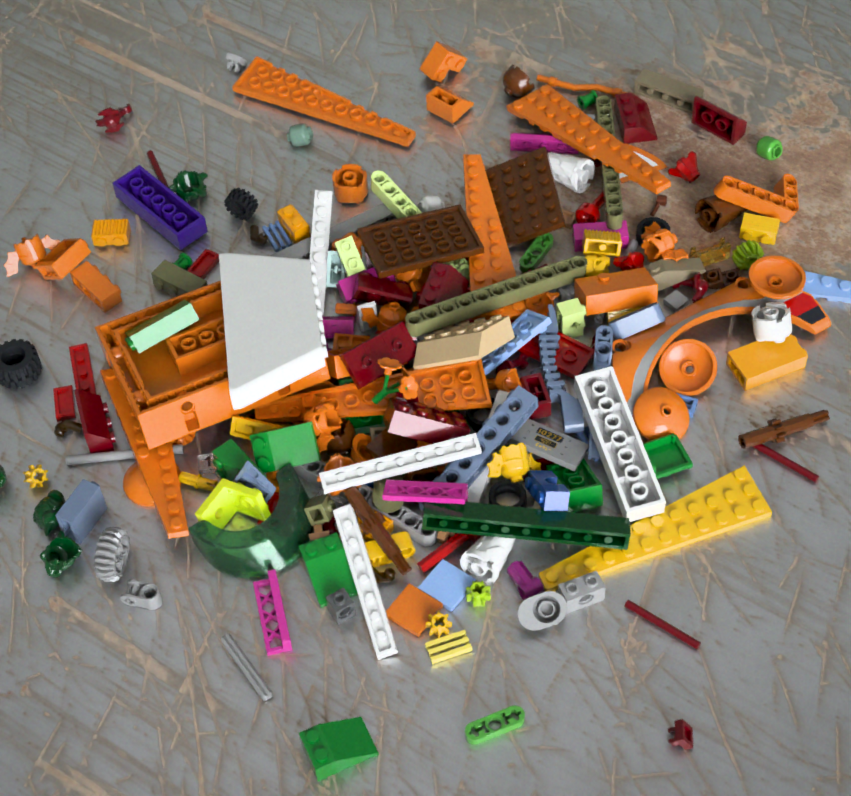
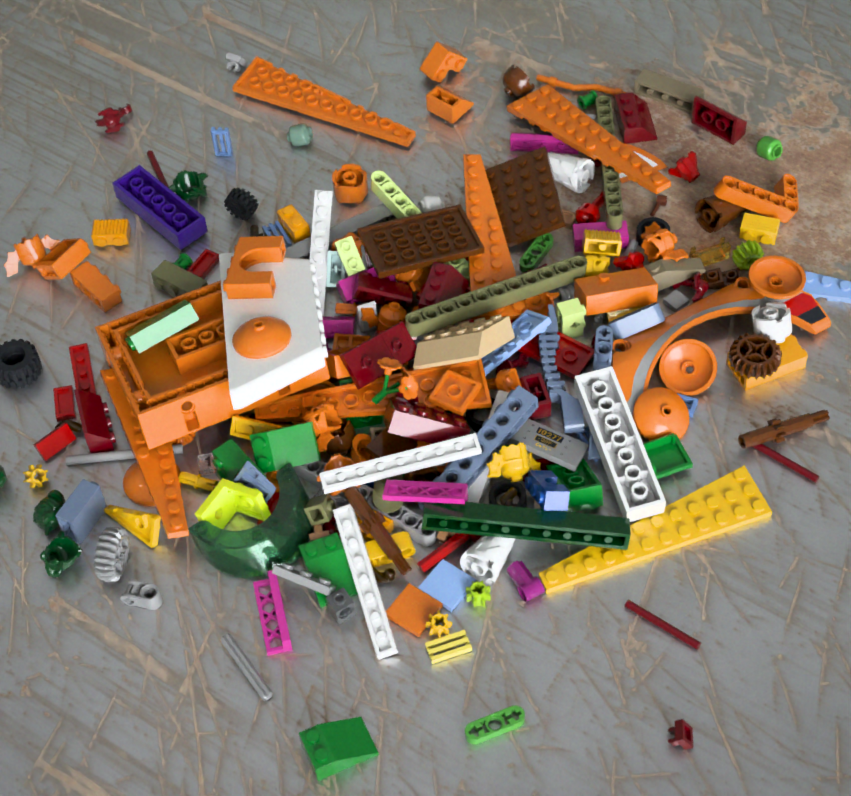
(55, 441): none -> red tile
(139, 523): none -> yellow wing
(220, 132): none -> medium blue tile
(248, 252): none -> orange arch
(261, 337): none -> orange dish
(304, 578): none -> light grey plate
(454, 392): none -> orange tile
(506, 498): none -> dark brown arm
(542, 610): piece -> none
(582, 591): light grey brick -> none
(755, 361): none -> reddish brown gear

